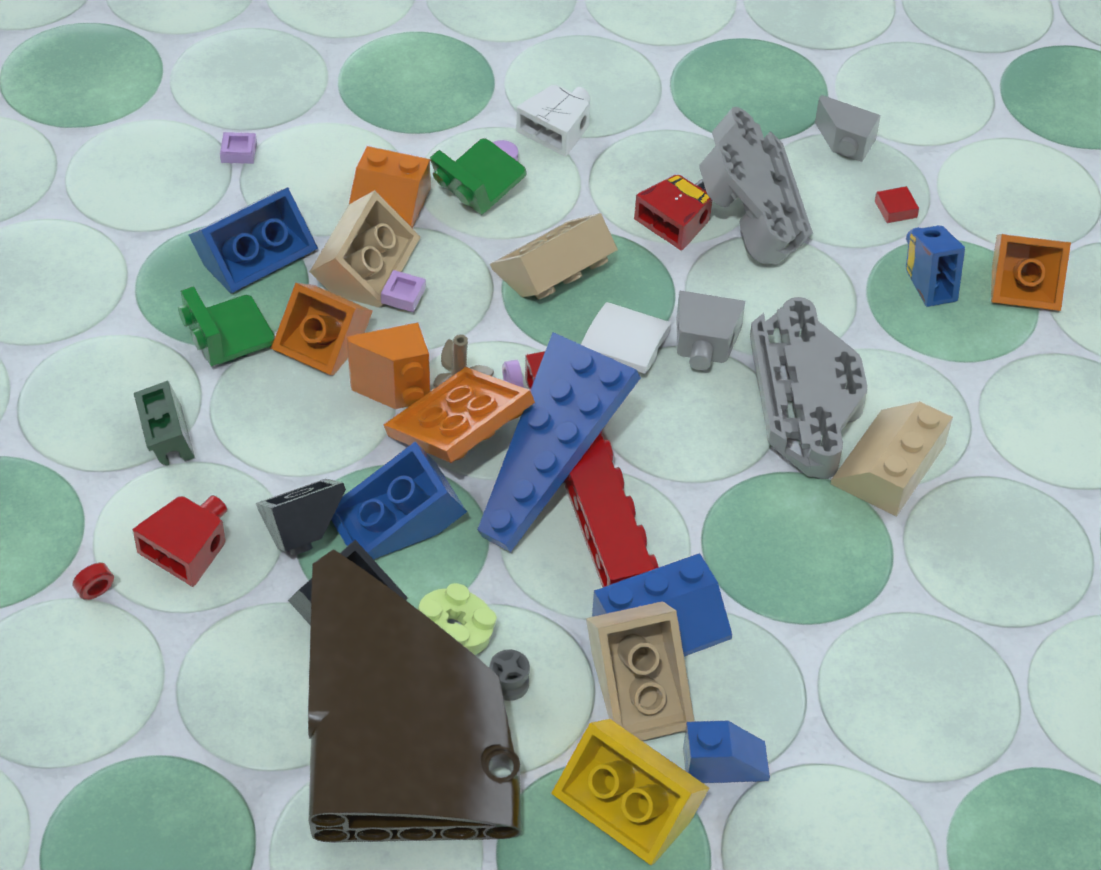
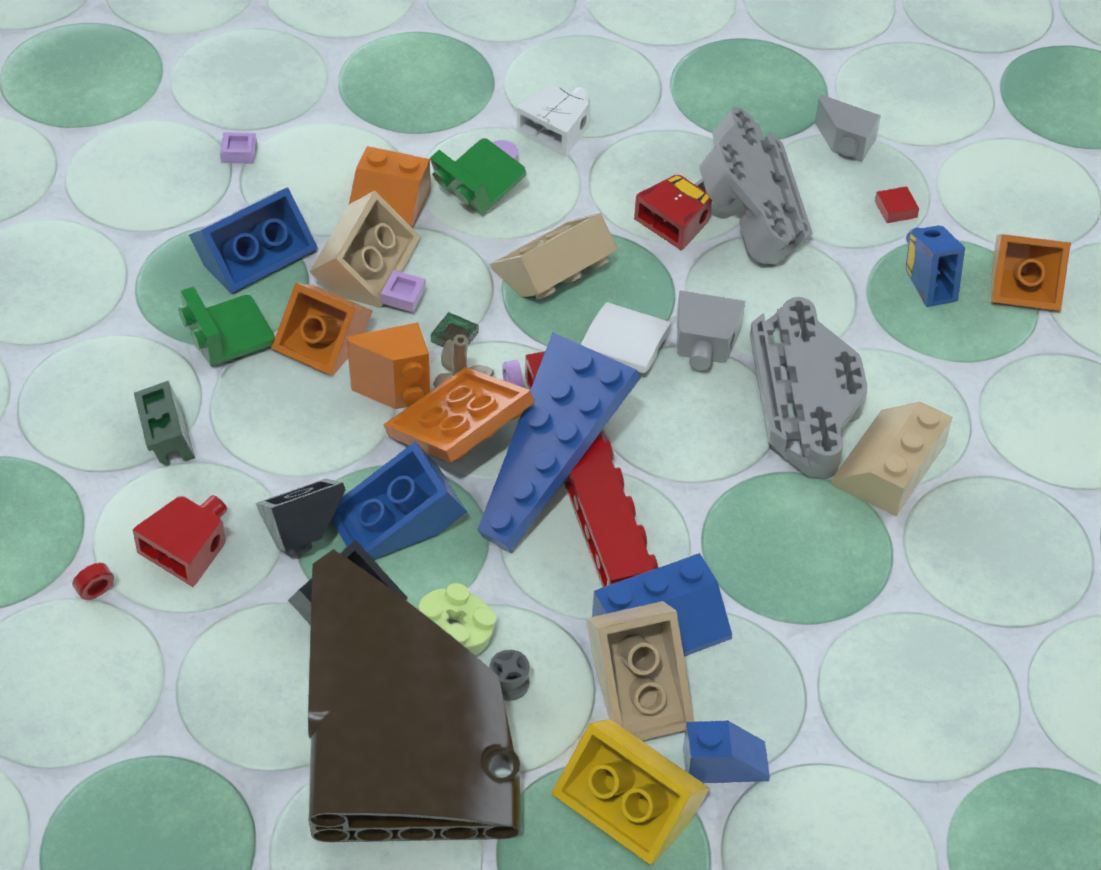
(451, 326): none -> clear green tile

